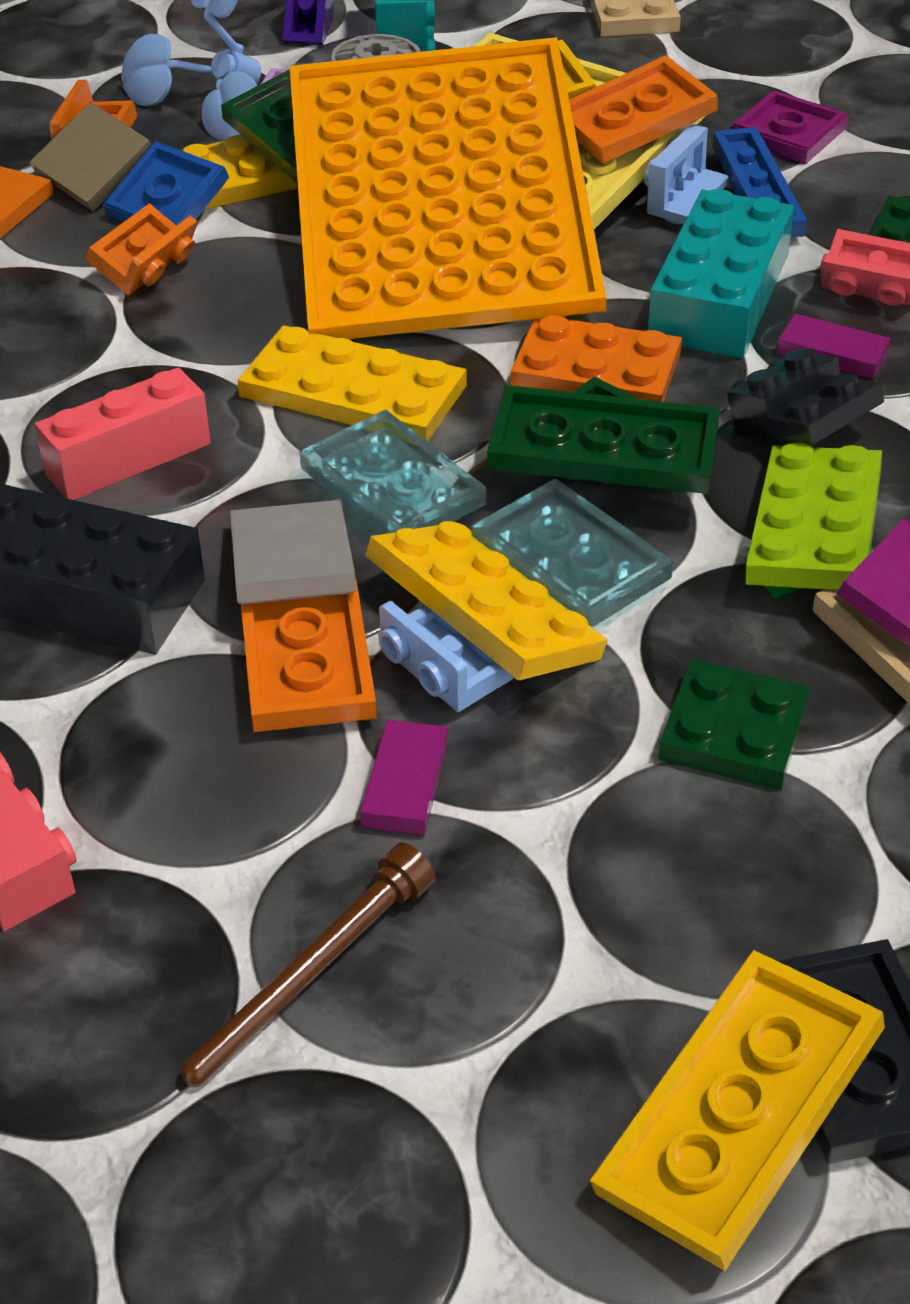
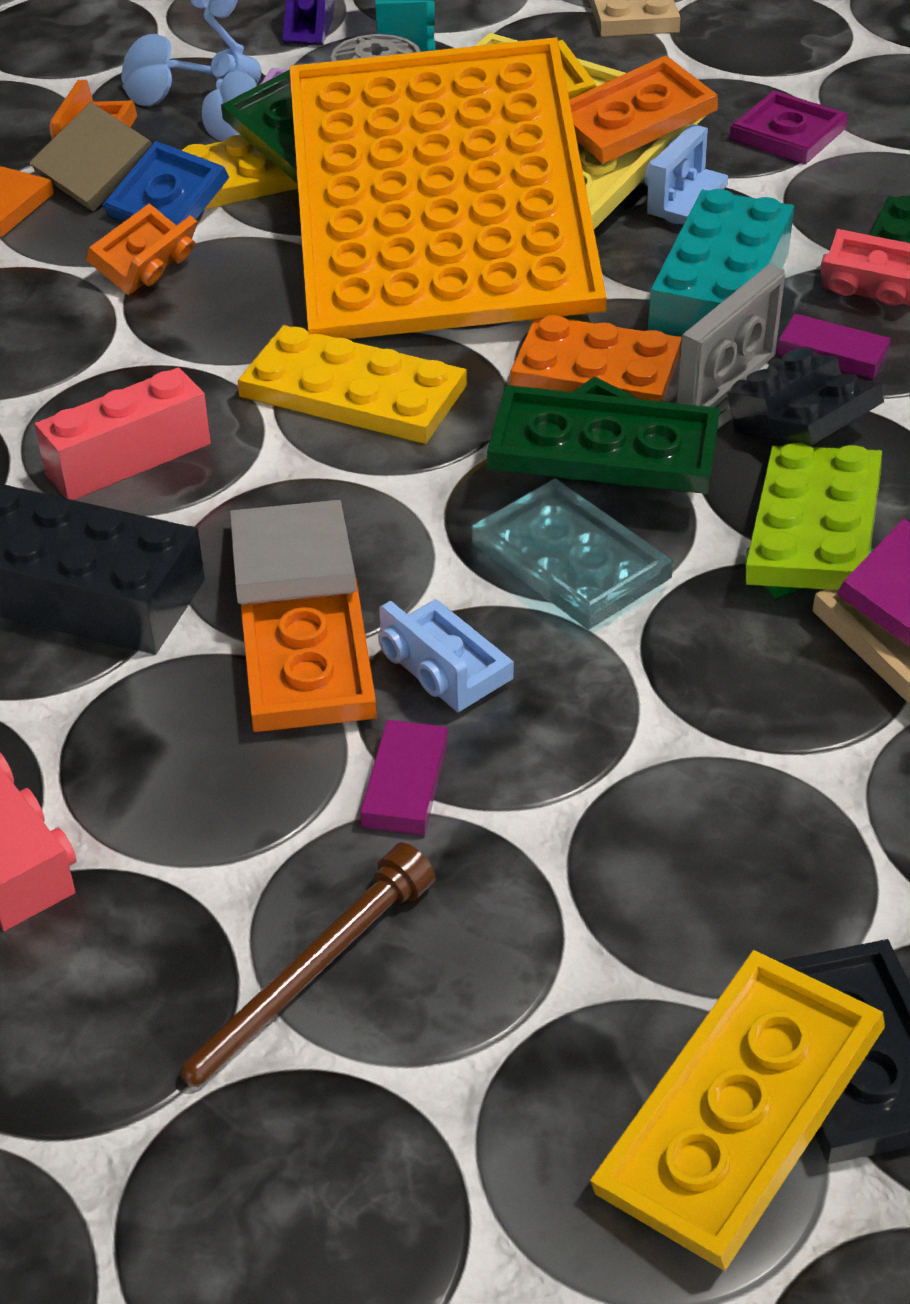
(392, 476): clear light blue plate -> none
(486, 599): yellow plate -> none
(731, 340): none -> light grey tile
(734, 724): dark green plate -> none
(754, 170): blue plate -> none

